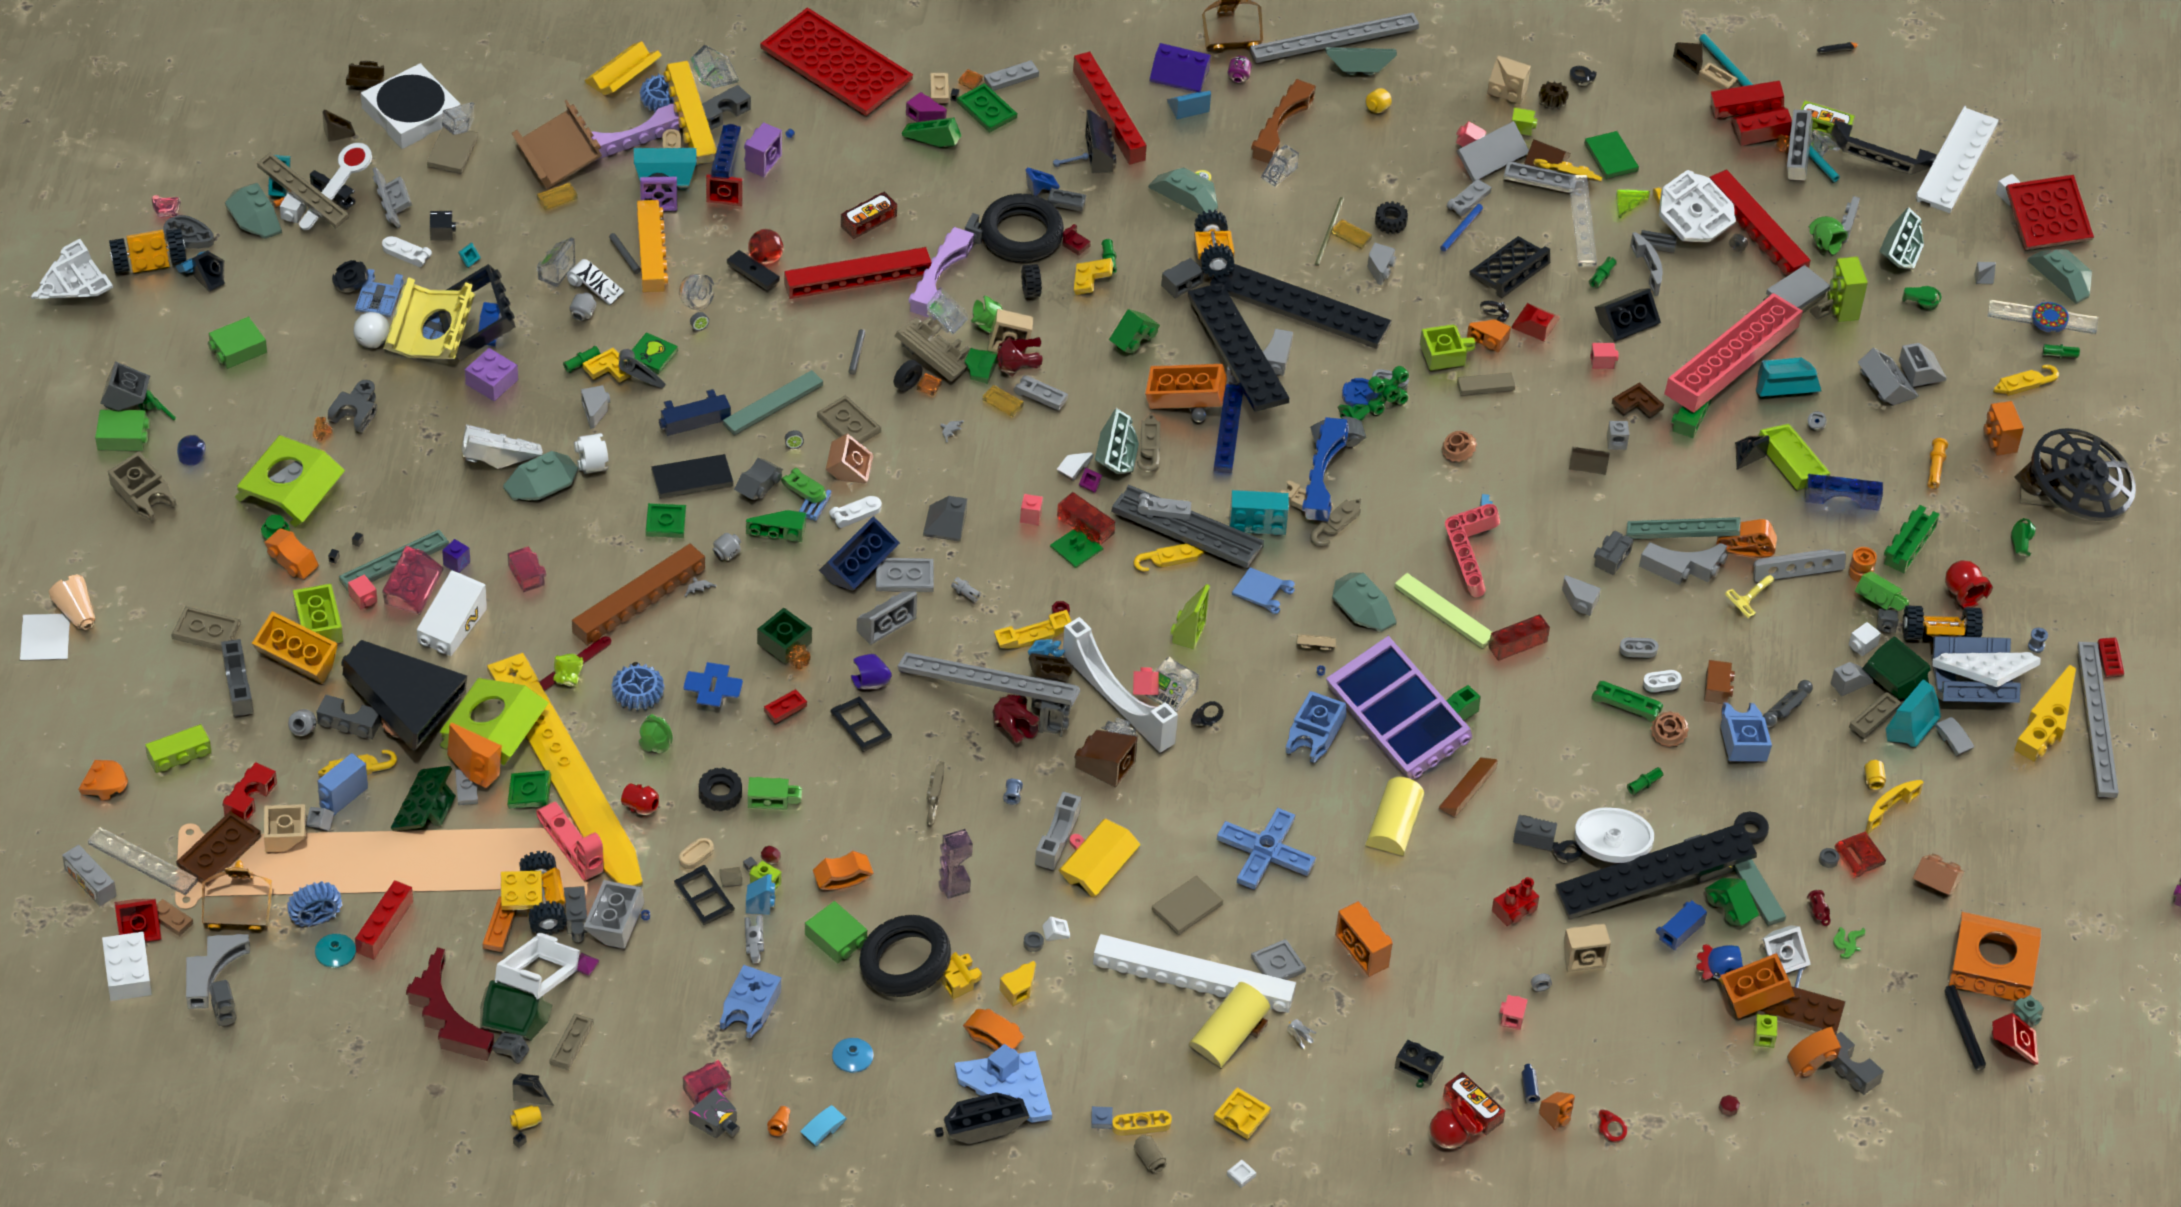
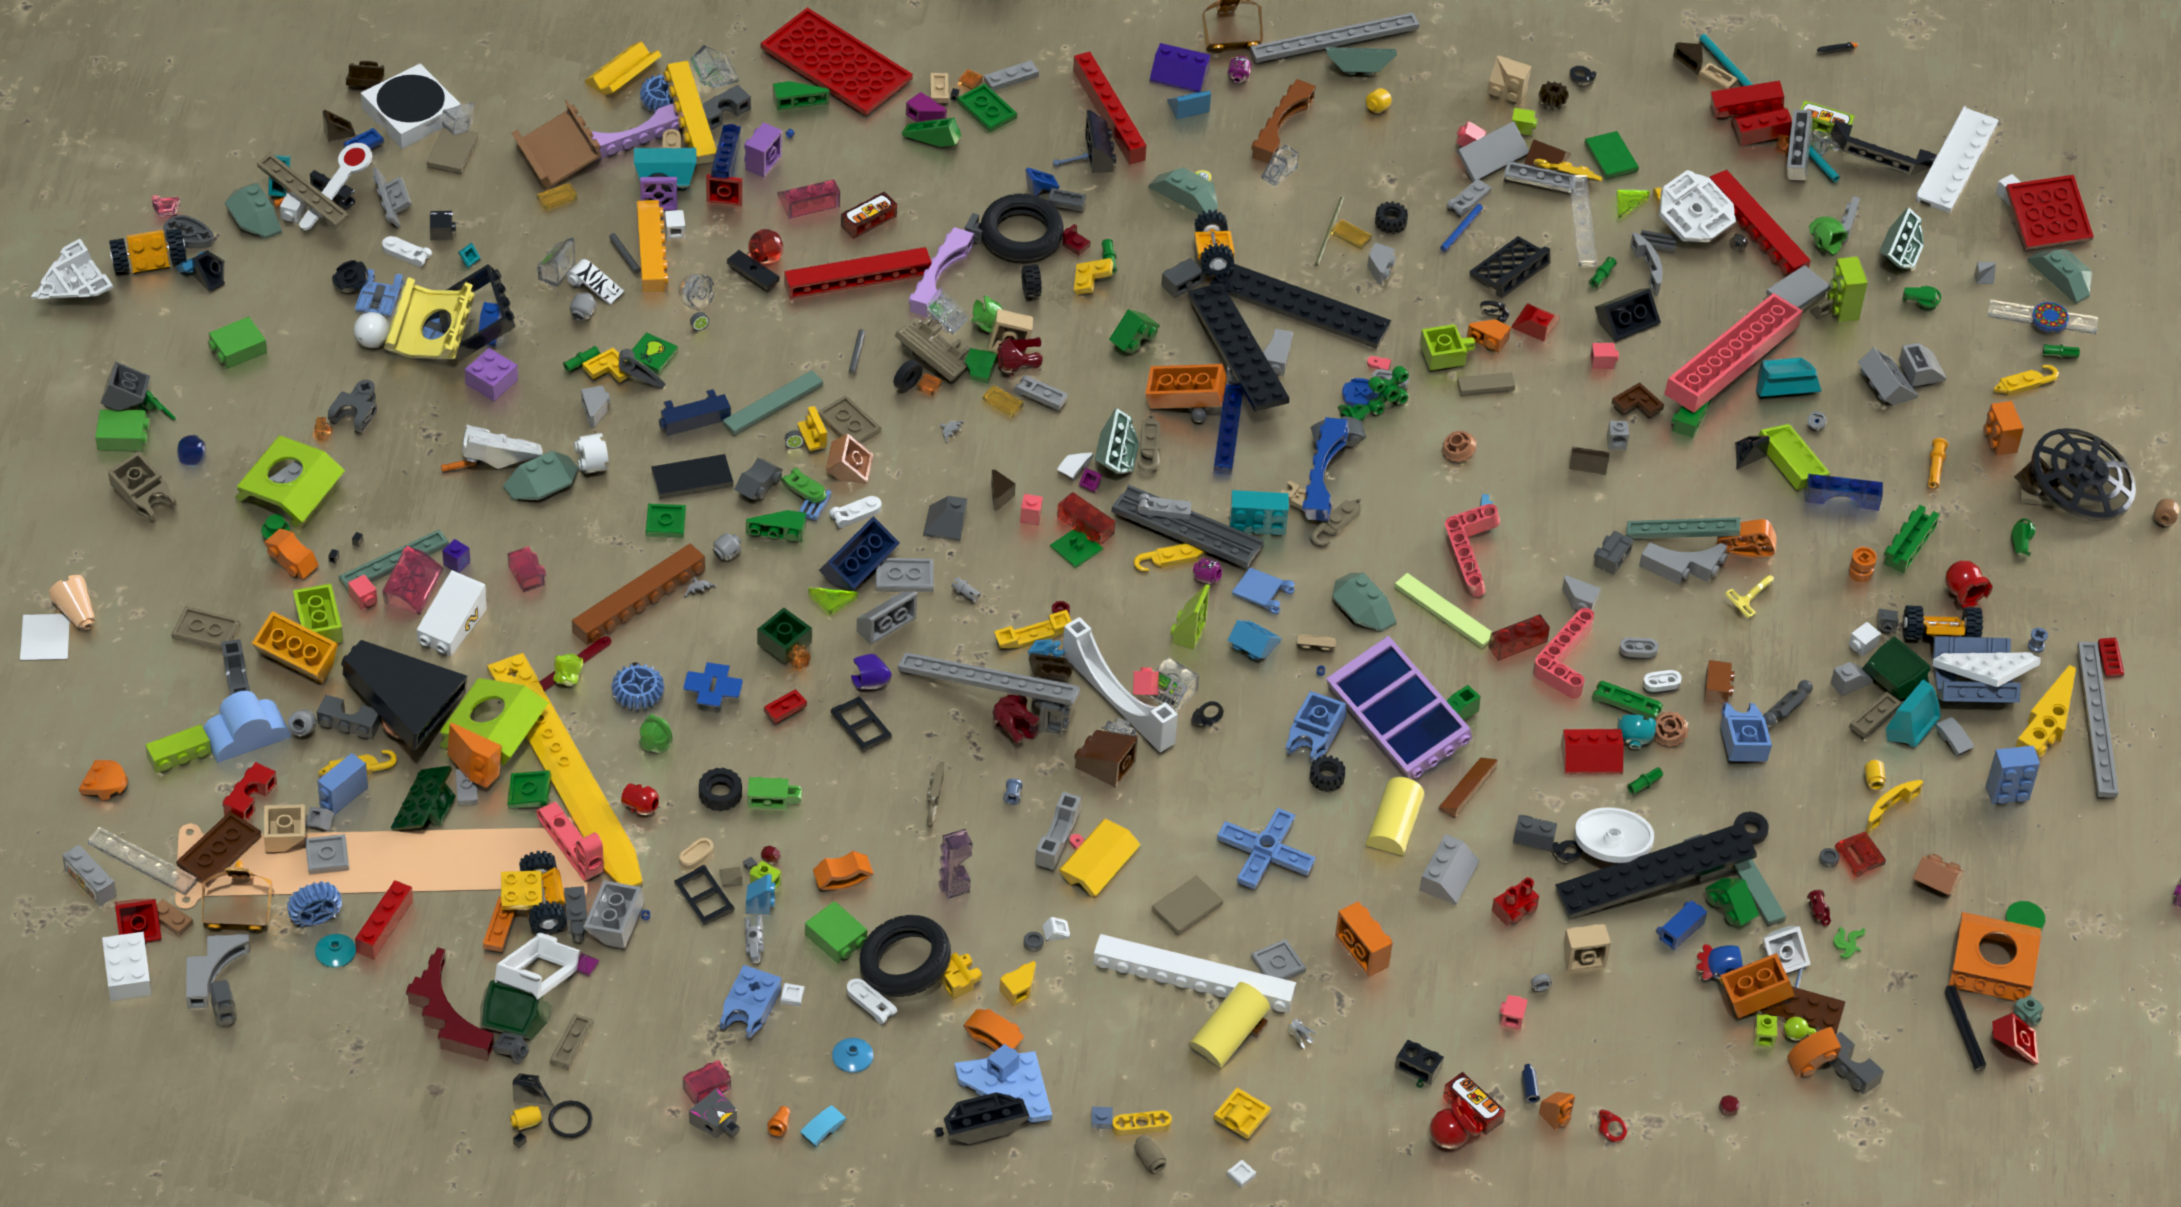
(244, 726): none -> light blue brick
(326, 854): none -> light grey tile
(370, 138): none -> blue plate
(457, 465): none -> orange wheel
(570, 1135): none -> black tyre
(675, 224): none -> white brick
(792, 994): none -> white tile
(798, 95): none -> green slope
(810, 198): none -> clear pink slope
(813, 430): none -> yellow bracket
(832, 599): none -> clear neon green tile
(870, 1000): none -> white plate
(1002, 489): none -> dark brown slope
(1207, 571): none -> magenta head
(1253, 639): none -> dark azure slope
(1327, 782): none -> black tyre
(1379, 363): none -> coral piece
(1449, 870): none -> light grey slope
(1548, 663): none -> coral beam
(1592, 751): none -> red slope
(1636, 730): none -> teal cylinder
(1762, 565): light grey piece -> none
(1797, 1028): none -> lime piece
(1881, 592): bright green brick -> none
(2012, 774): none -> medium blue brick
(2026, 914): none -> green tile
(2166, 510): none -> medium nougat head

